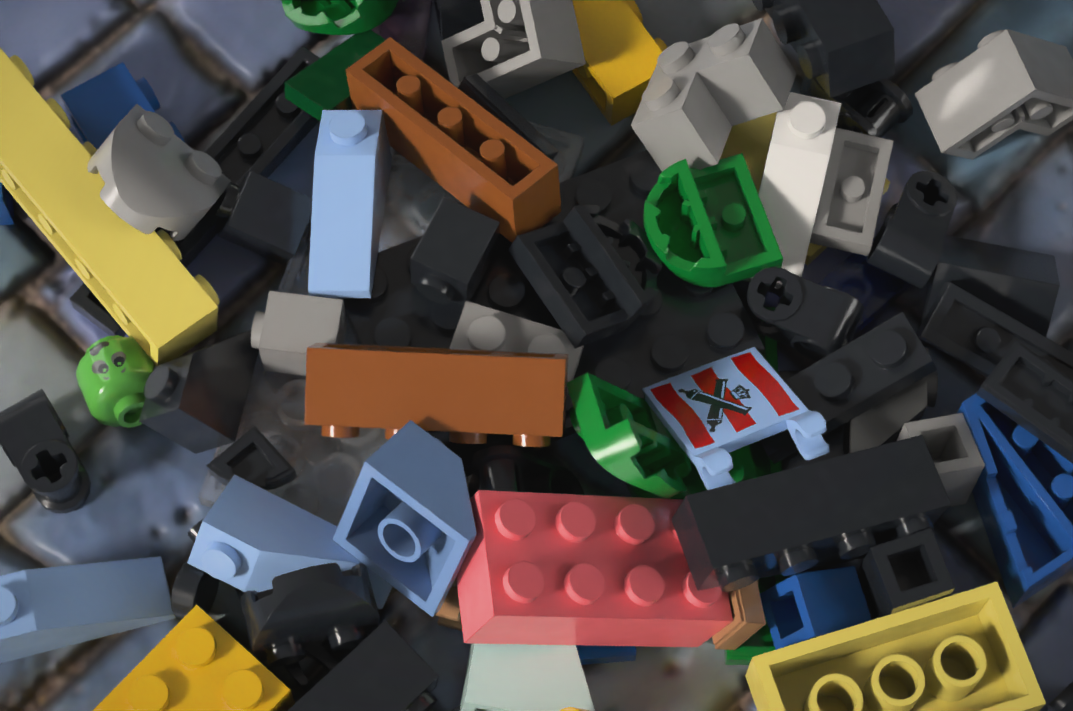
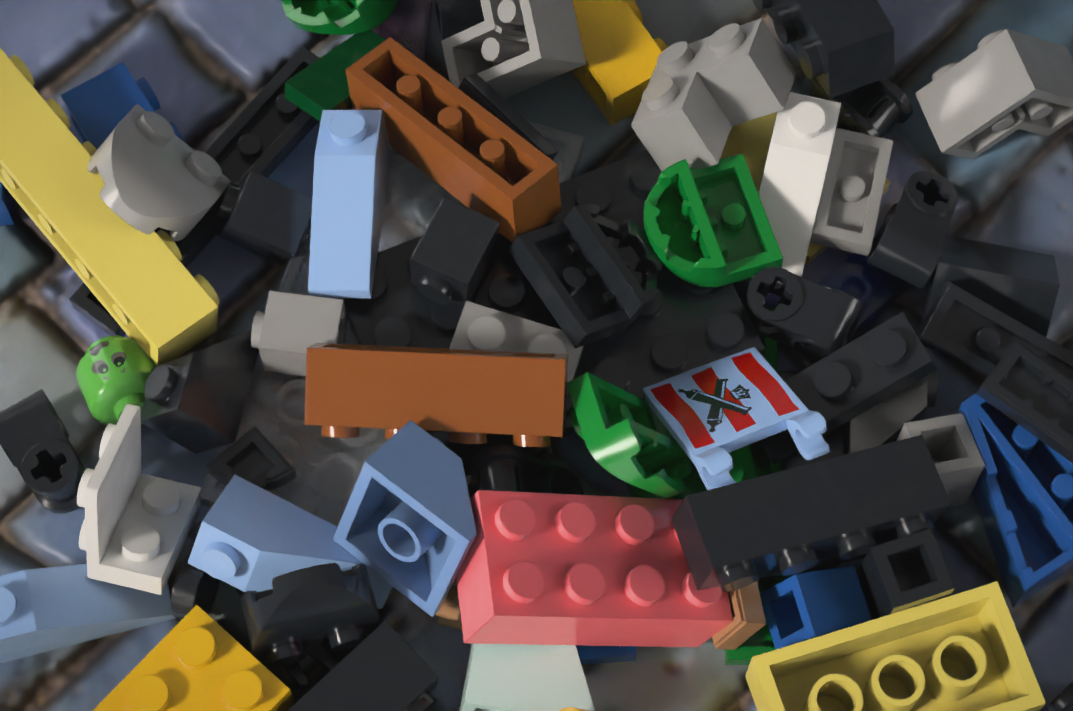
(132, 518): none -> white bracket

